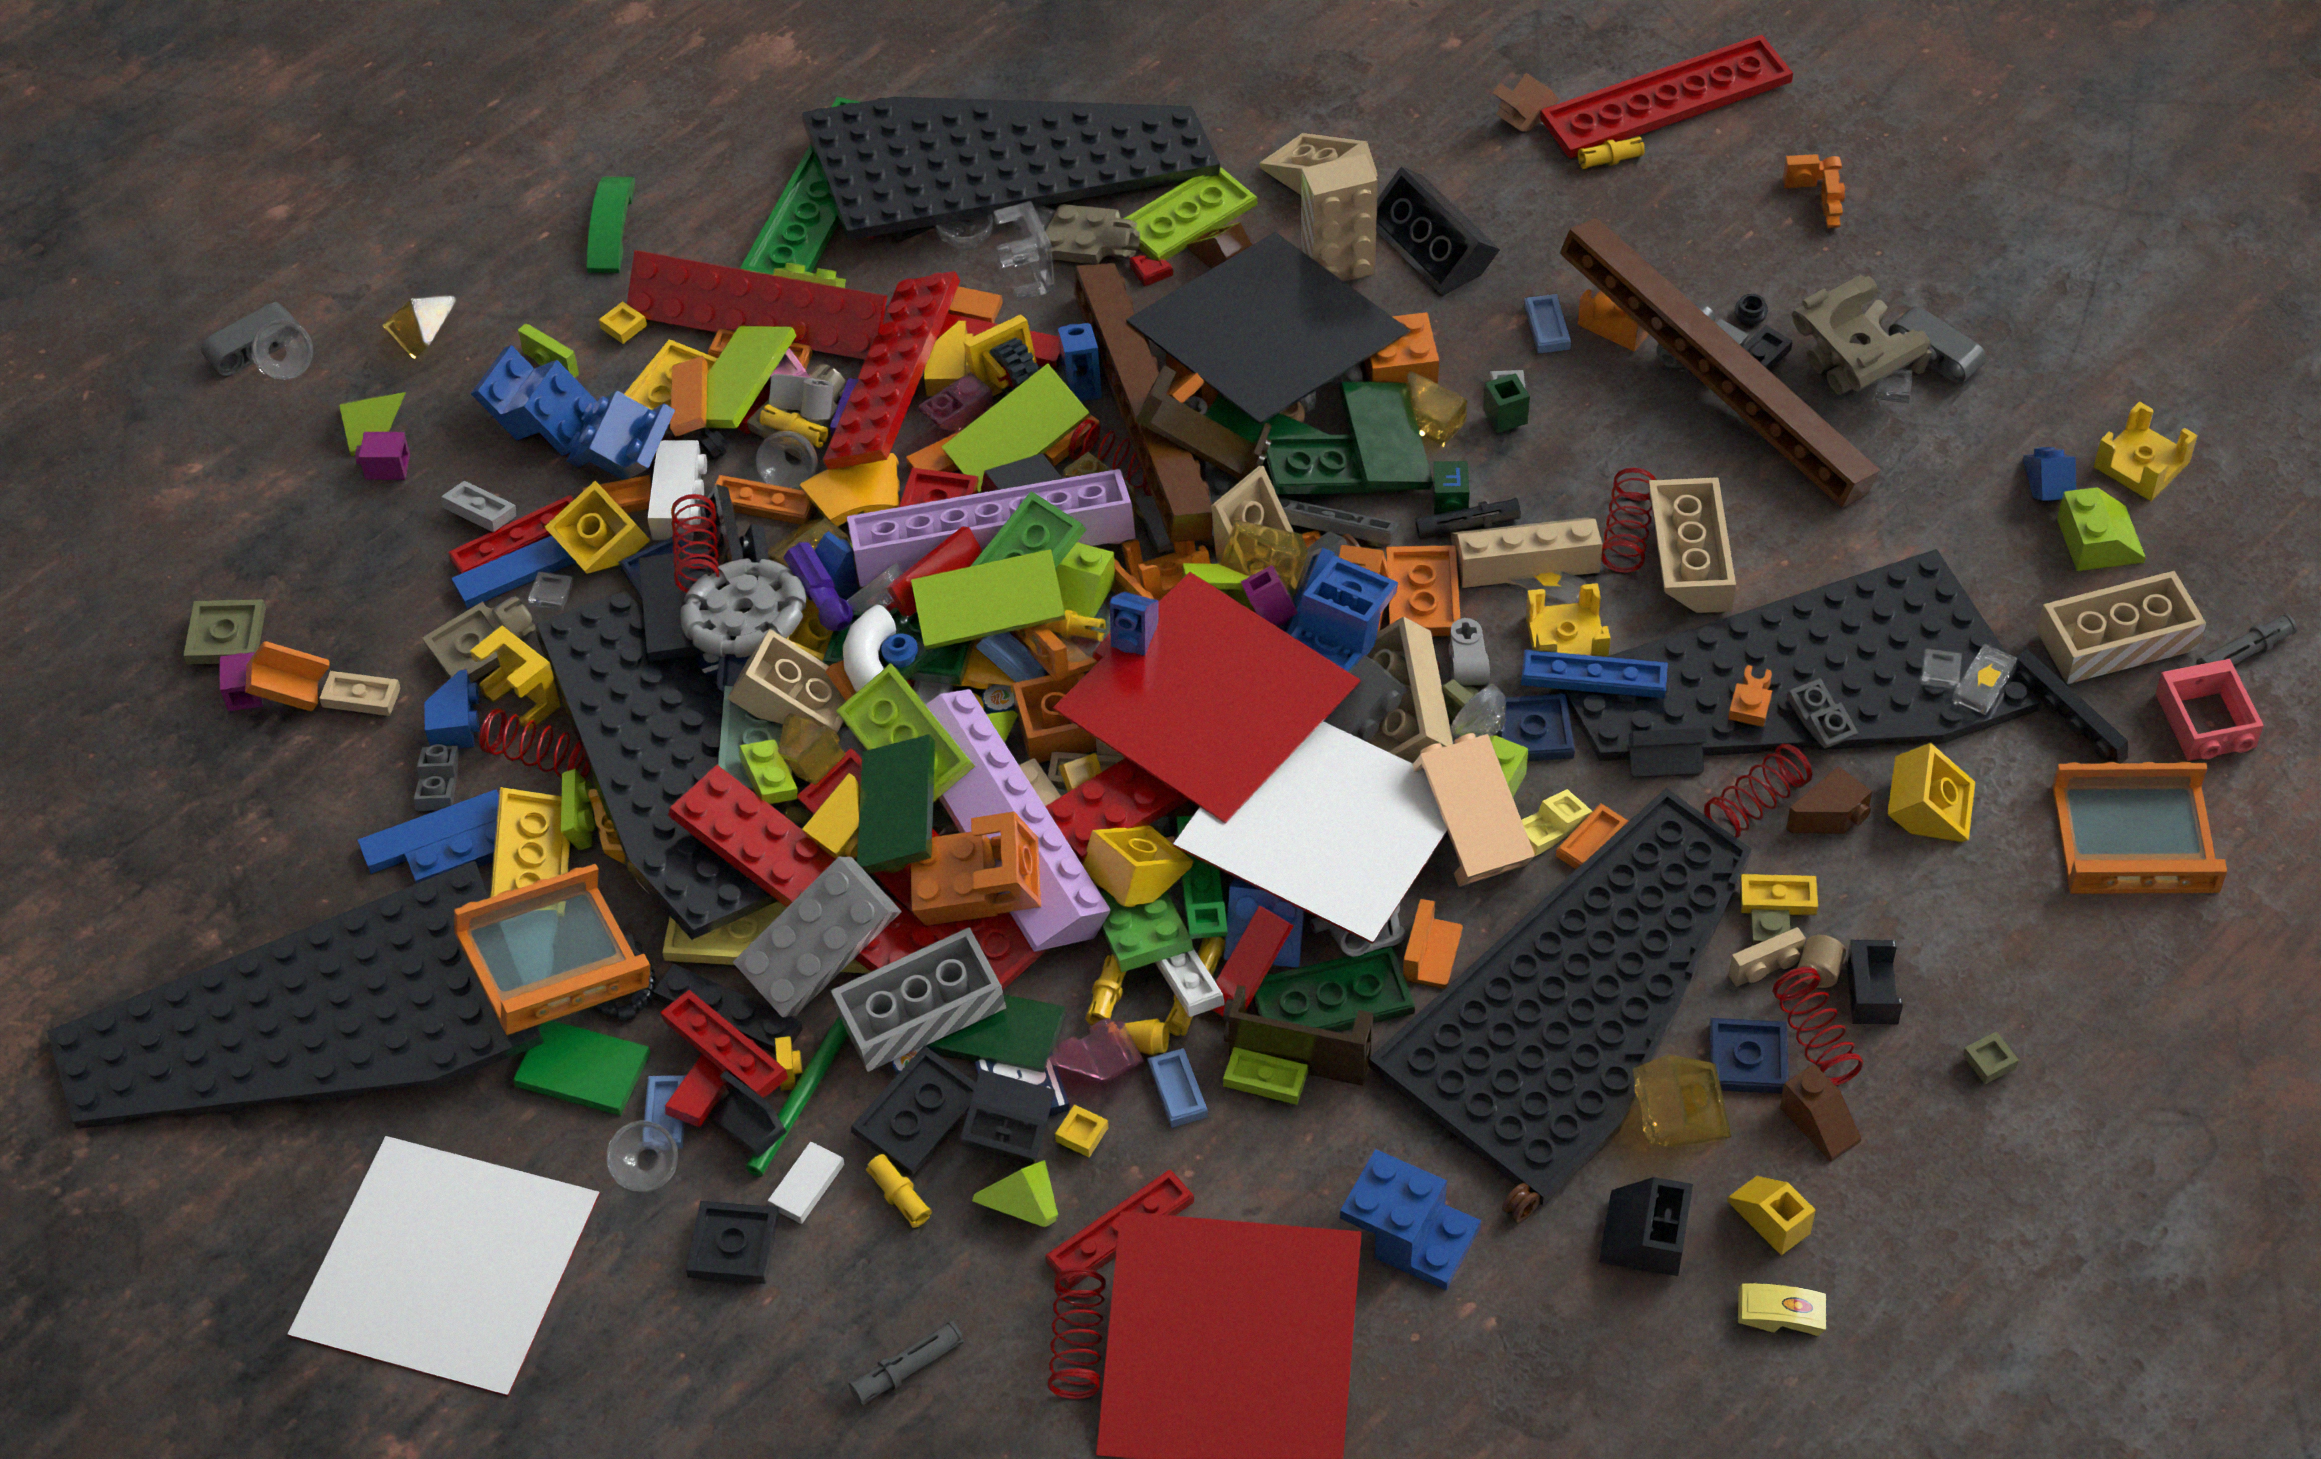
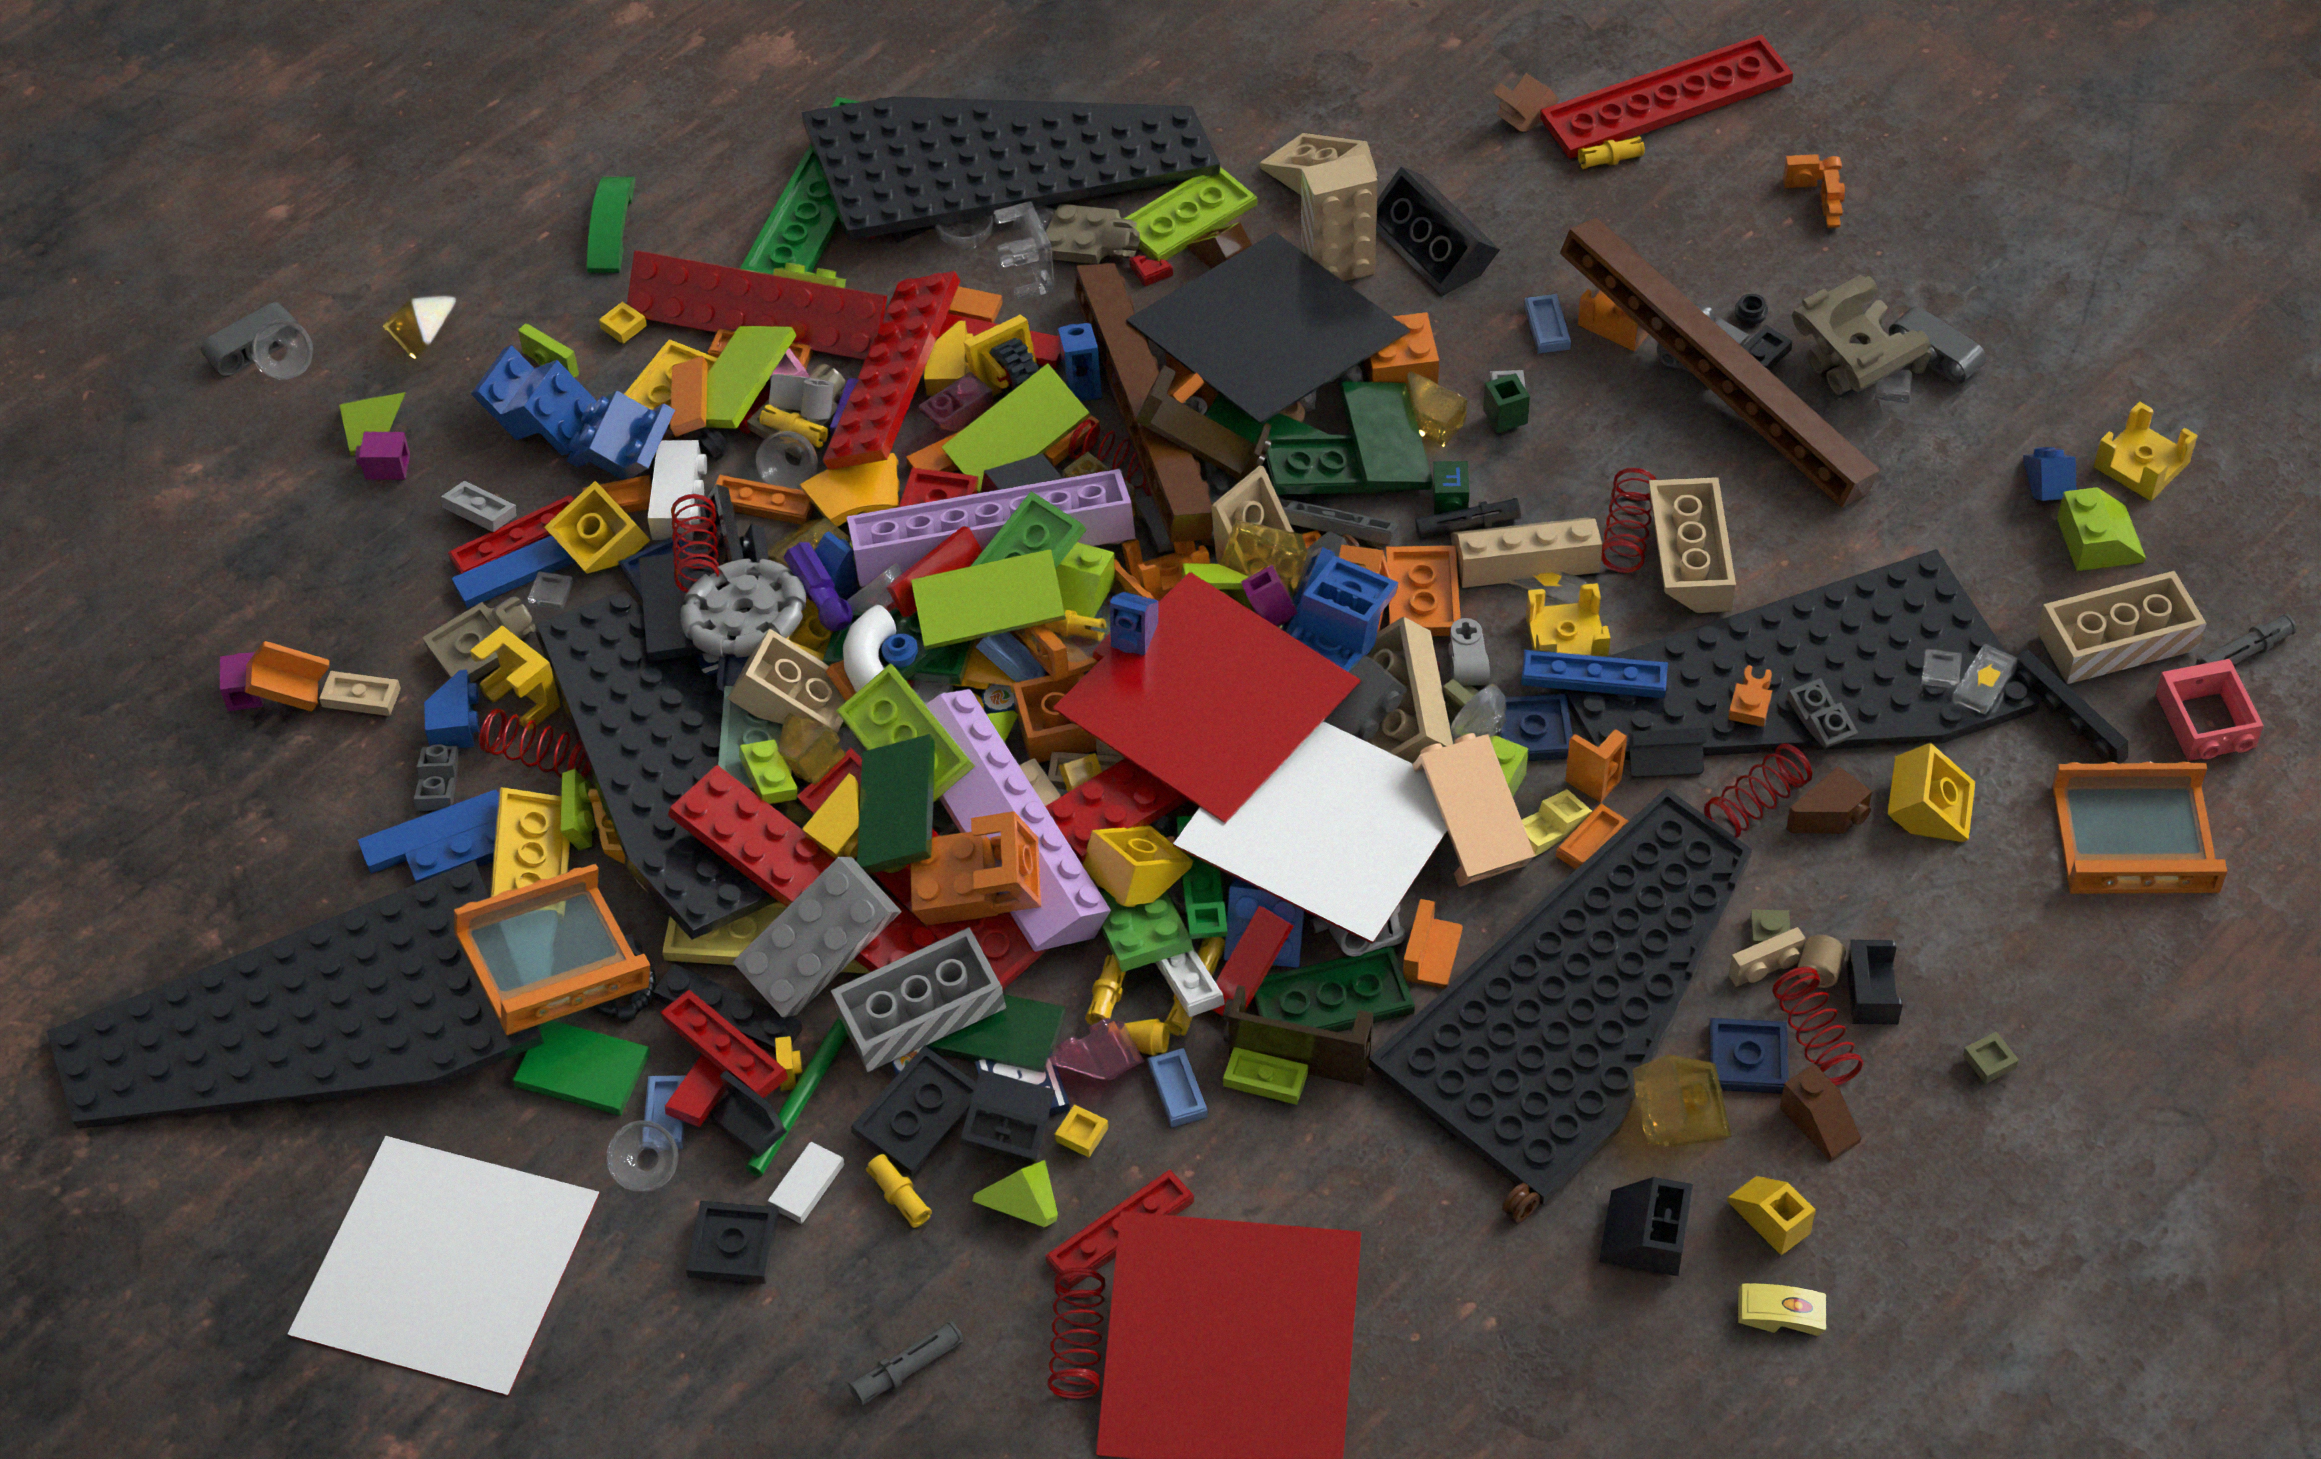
(223, 629): olive plate -> none
(1410, 1219): blue bracket -> none
(1596, 768): none -> orange panel
(1779, 893): yellow plate -> none

